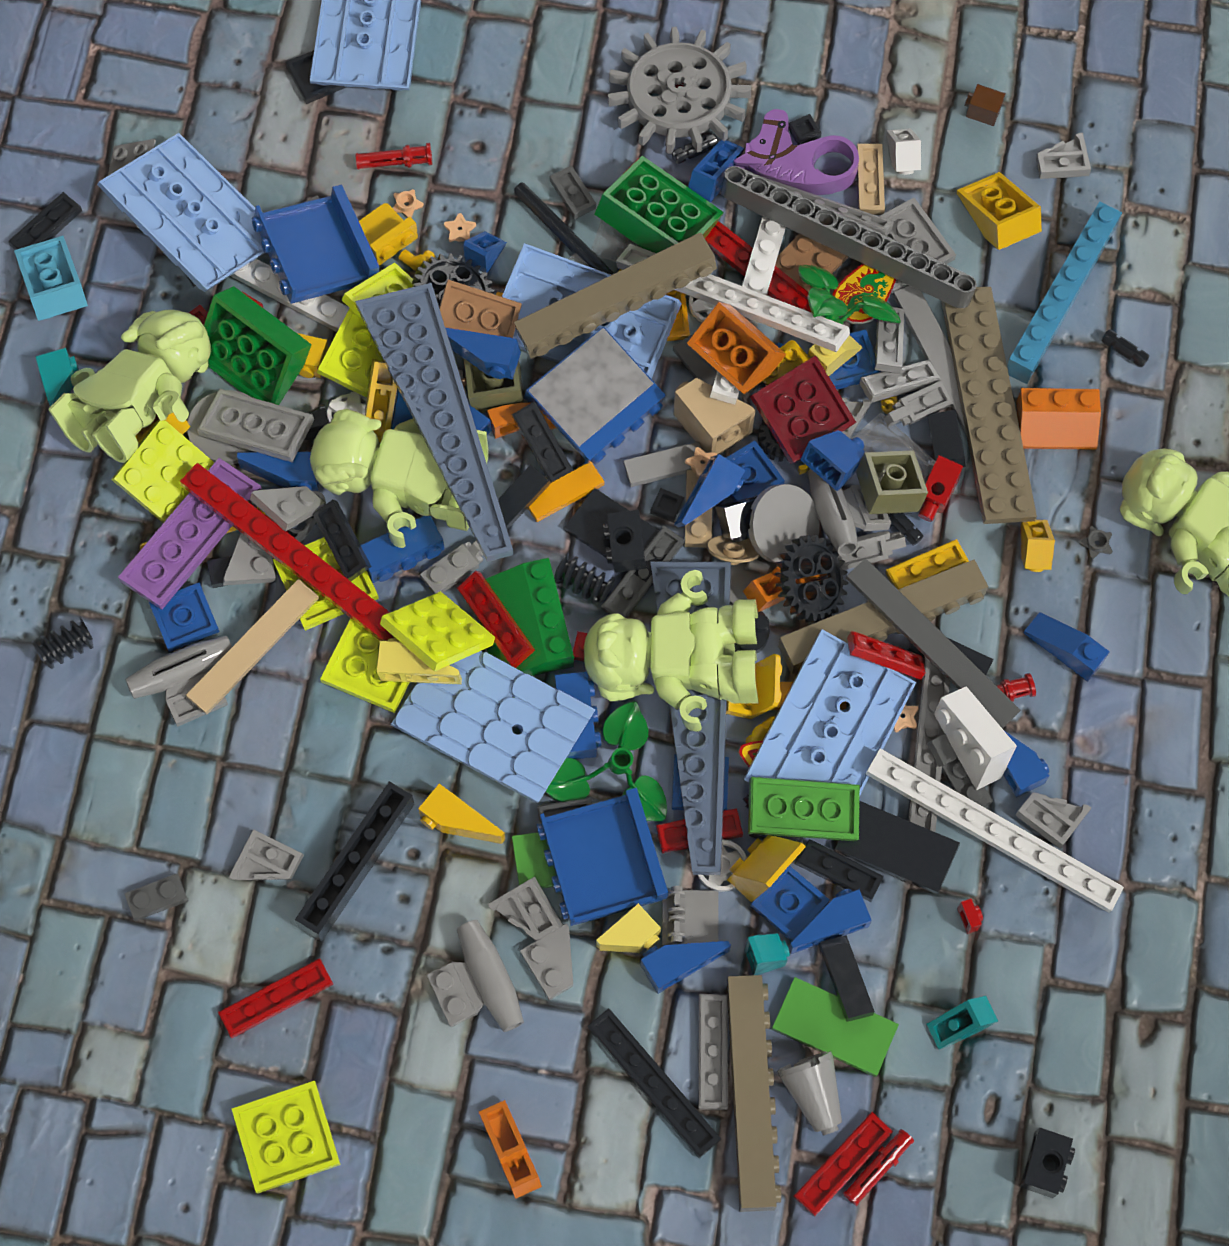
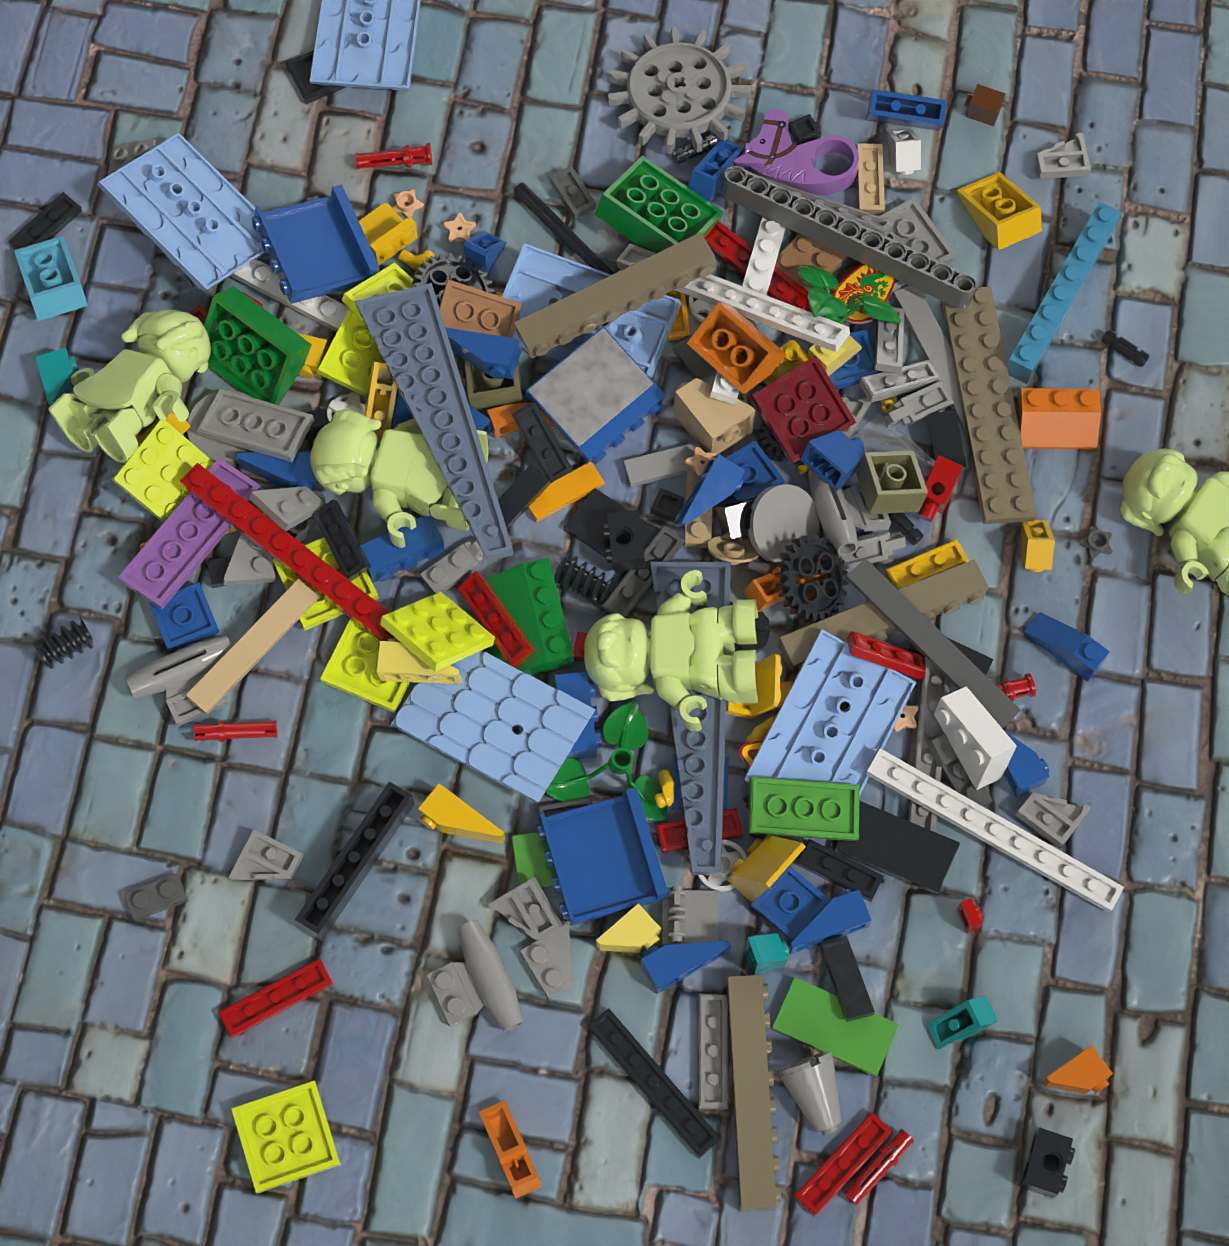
(240, 730): none -> red pin
(667, 785): none -> yellow arm
(906, 110): none -> blue brick
(1081, 1074): none -> orange slope

